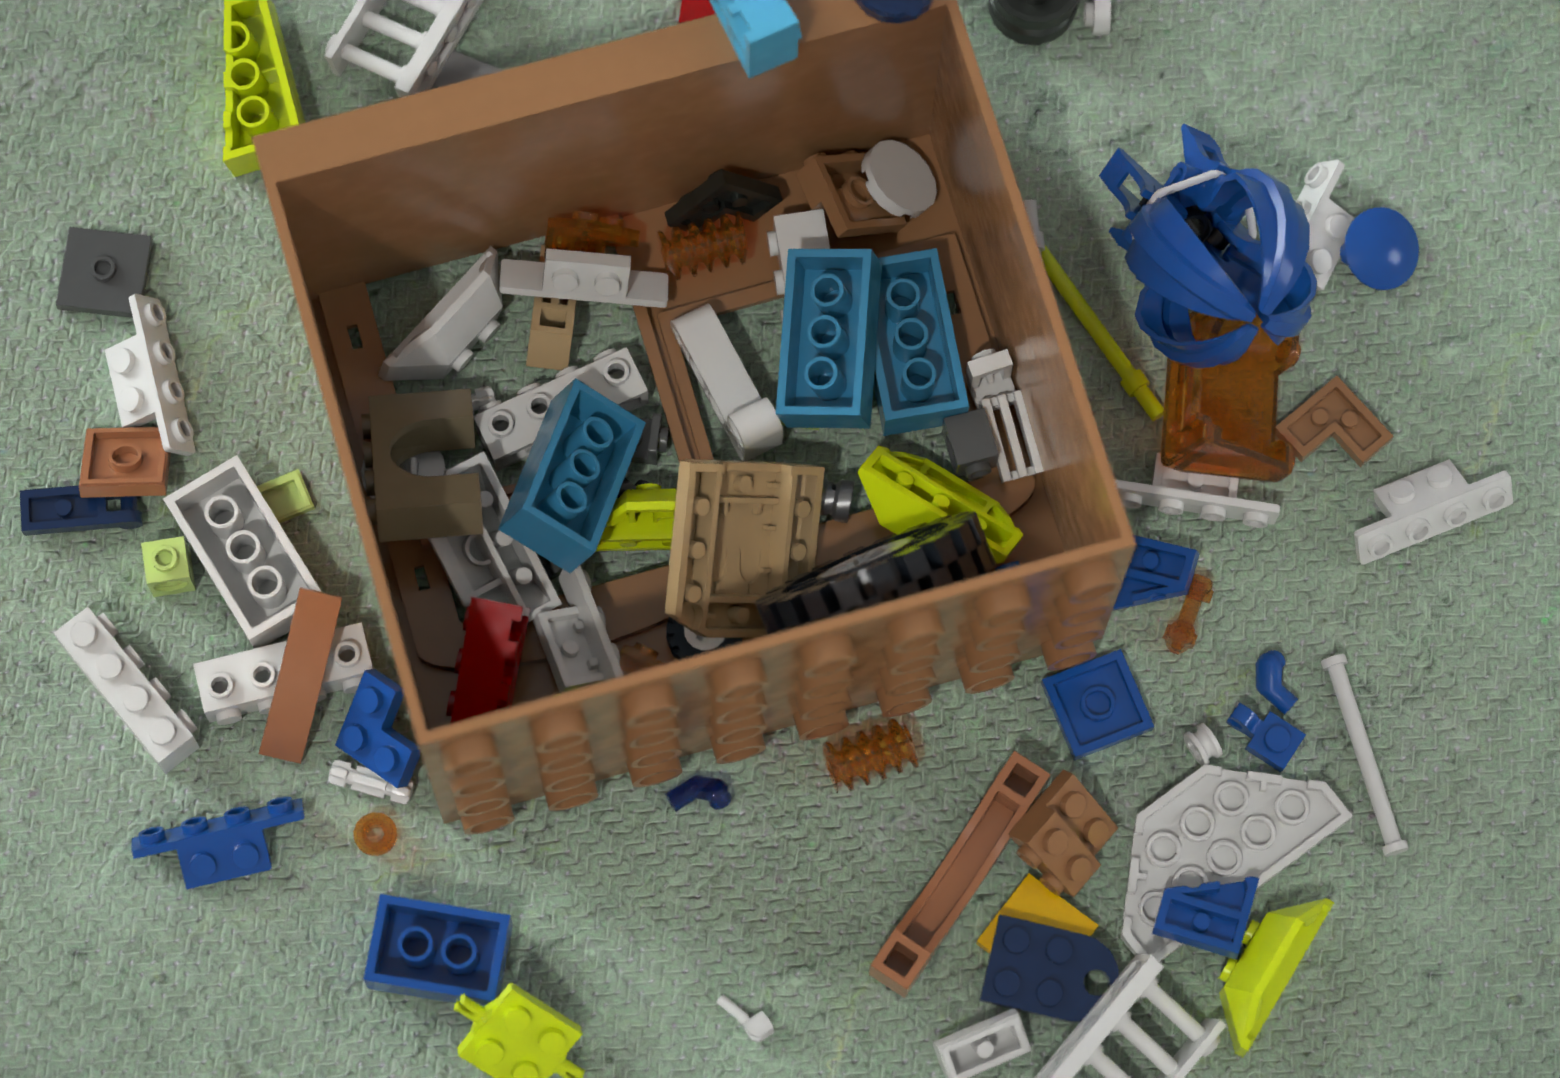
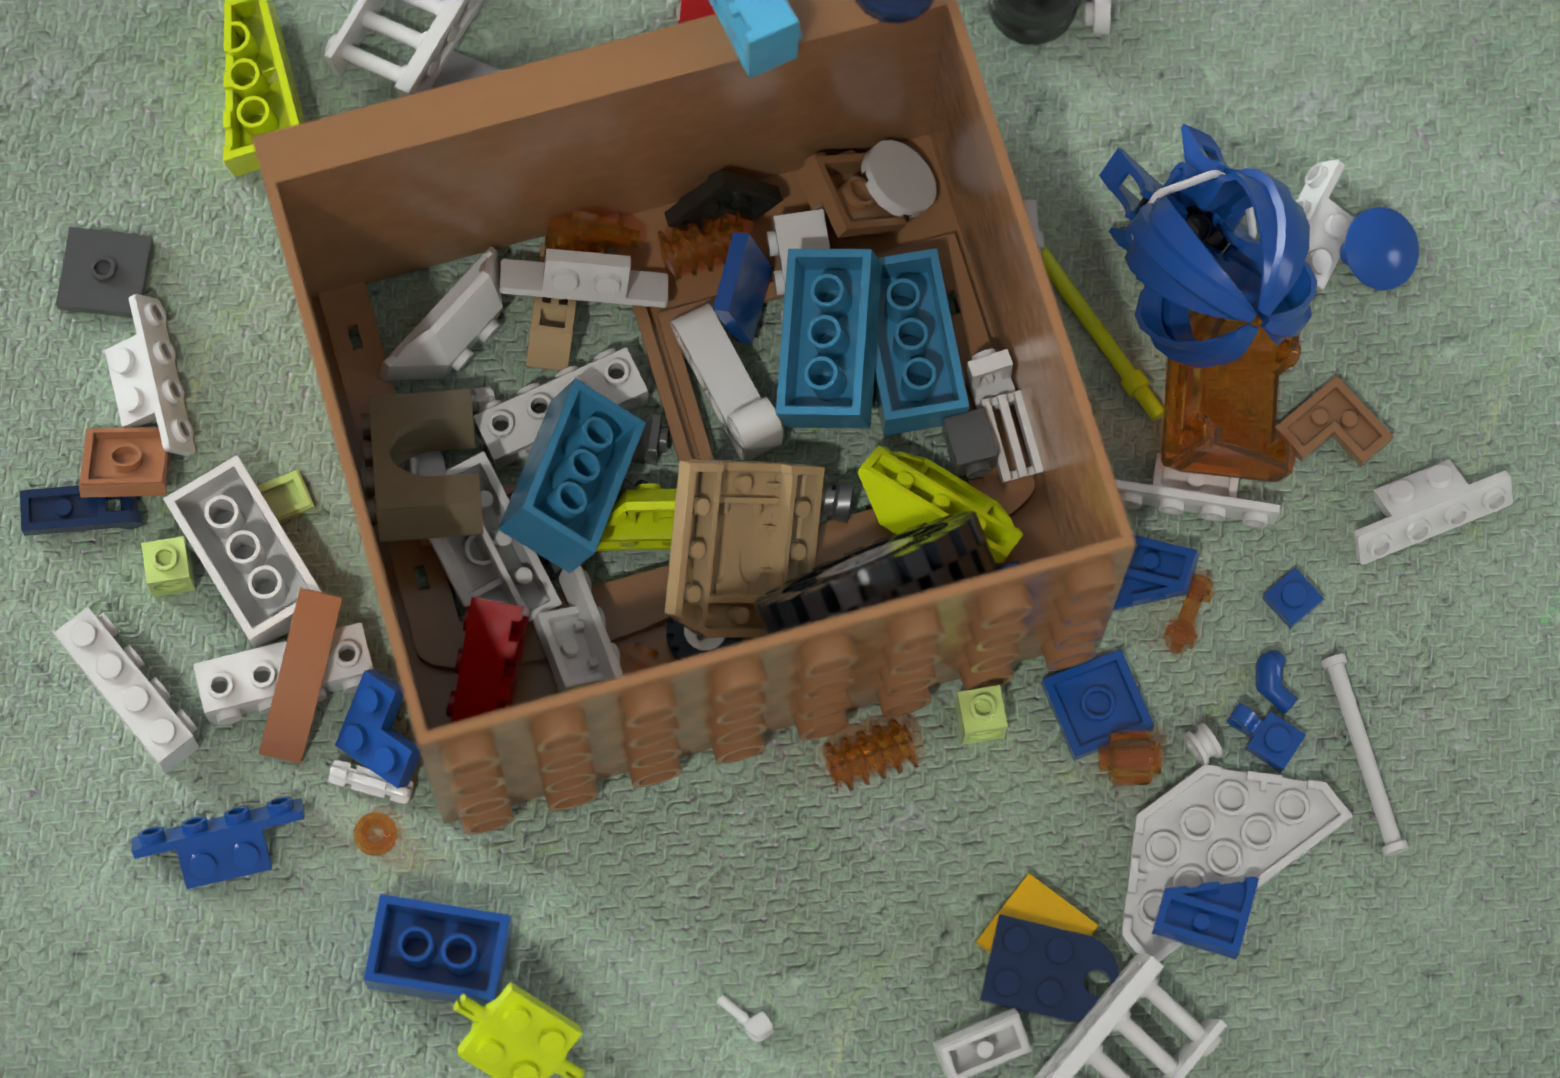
(702, 788): clear blue arm -> none
(742, 287): none -> blue tile
(959, 875): nougat arch -> none
(981, 714): none -> yellowish green brick
(1063, 835): medium nougat plate -> none
(1130, 757): none -> clear orange head
(1266, 967): neon yellow wedge -> none
(1292, 598): none -> blue plate

